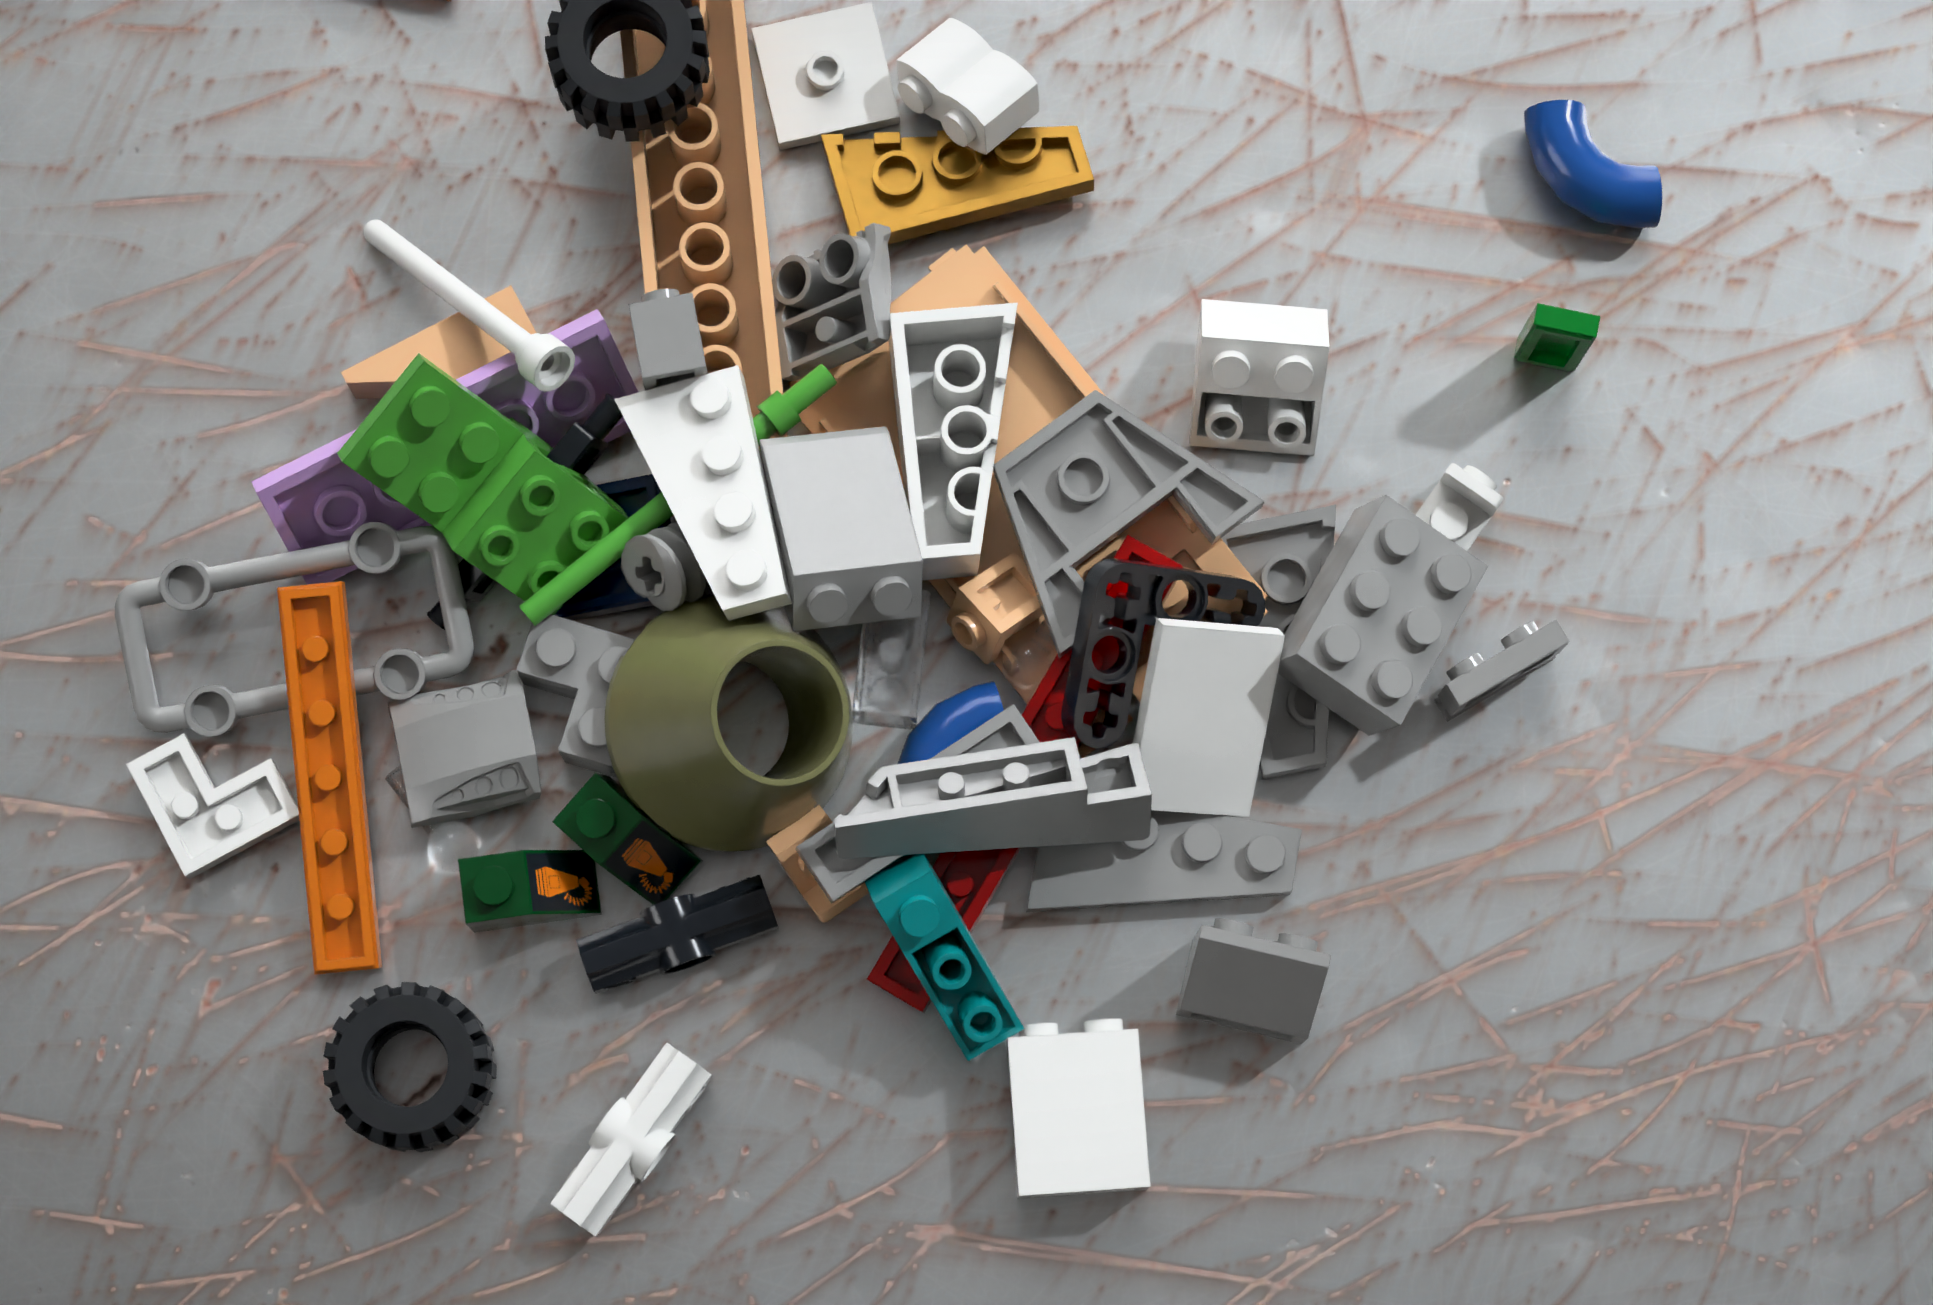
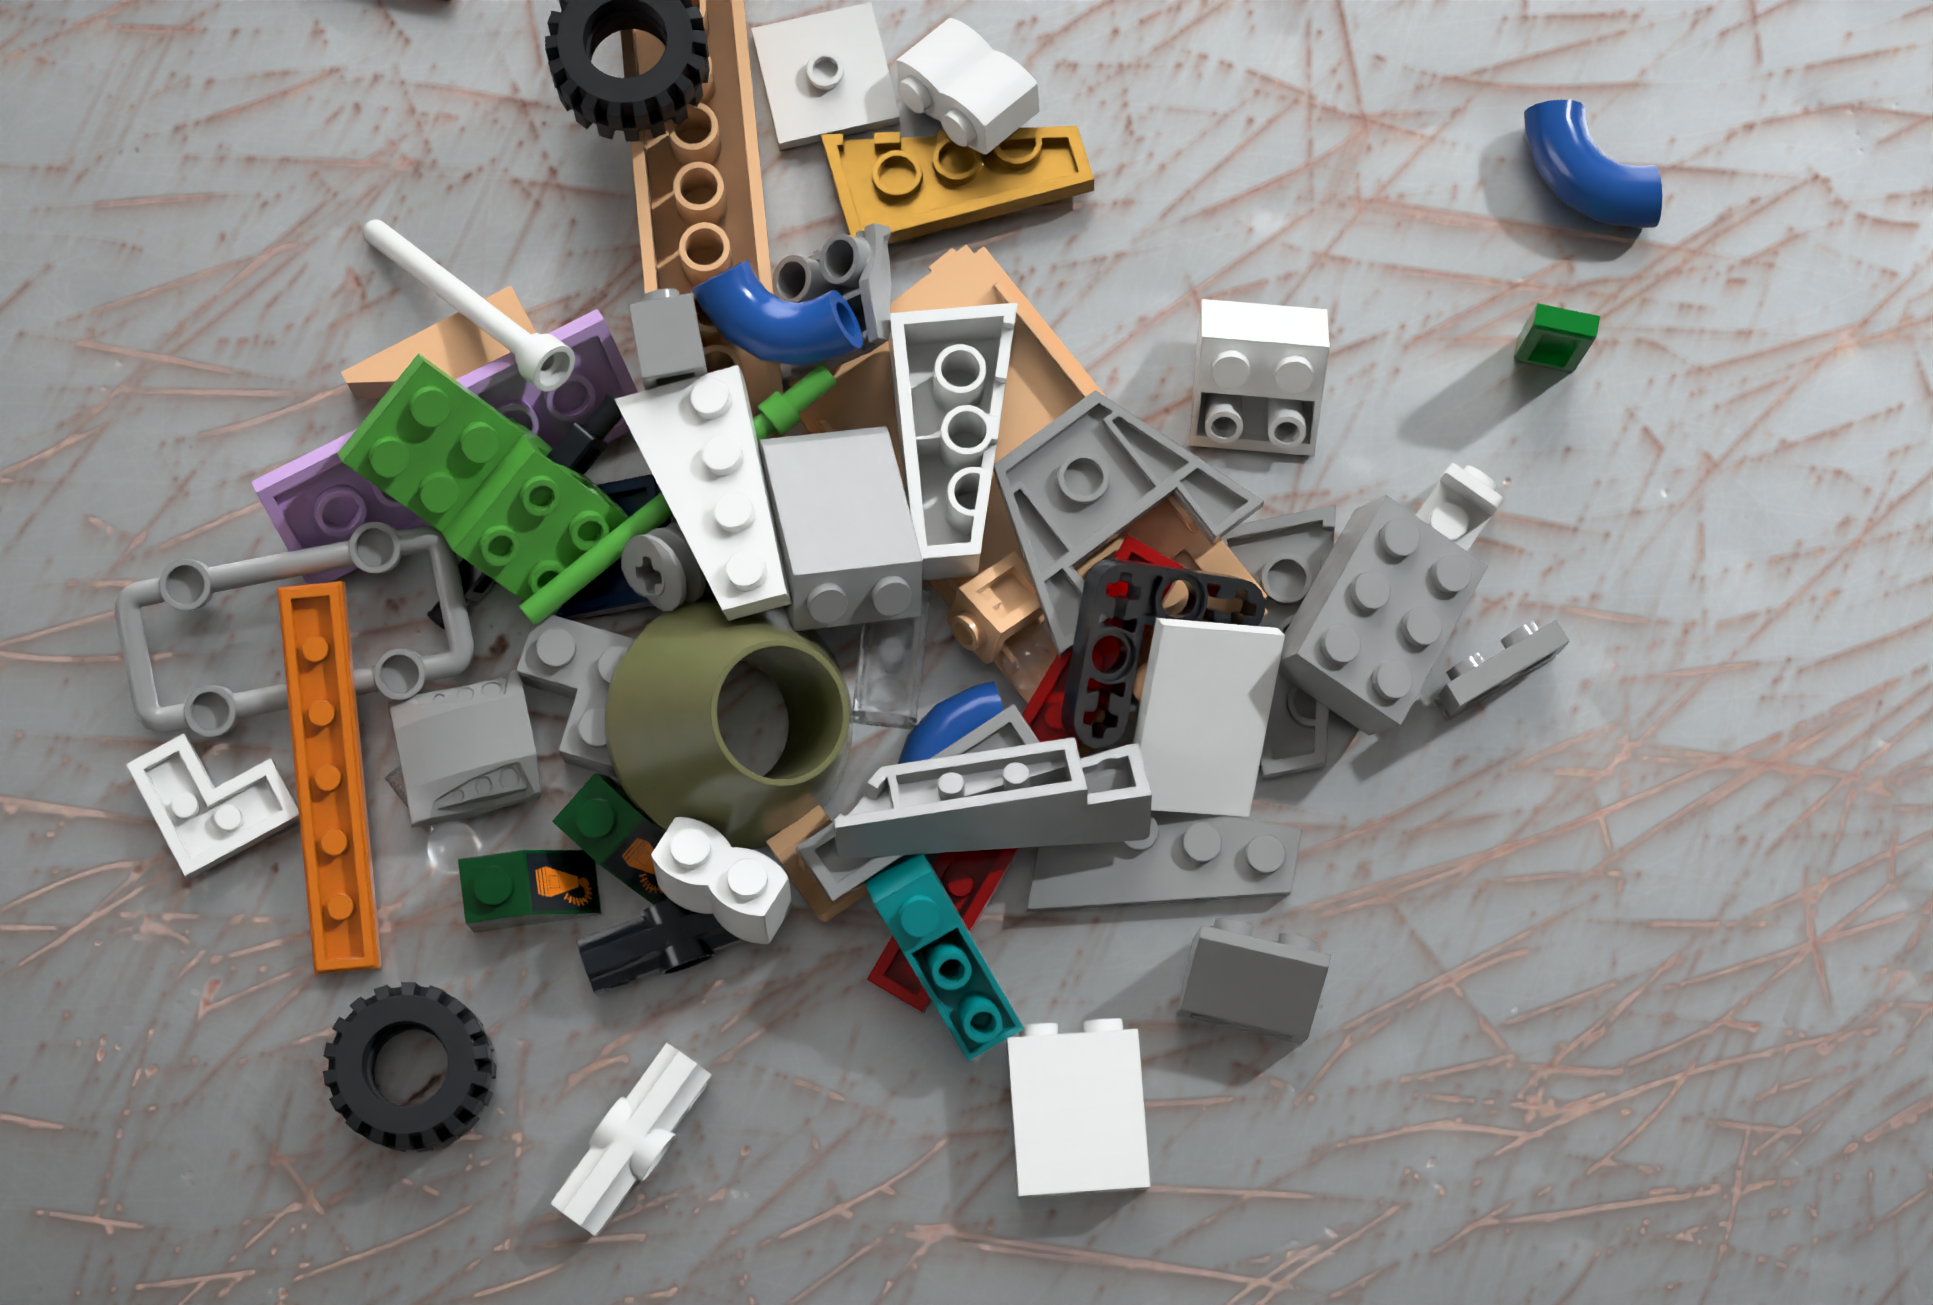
(711, 877): none -> white brick
(778, 328): none -> blue cylinder

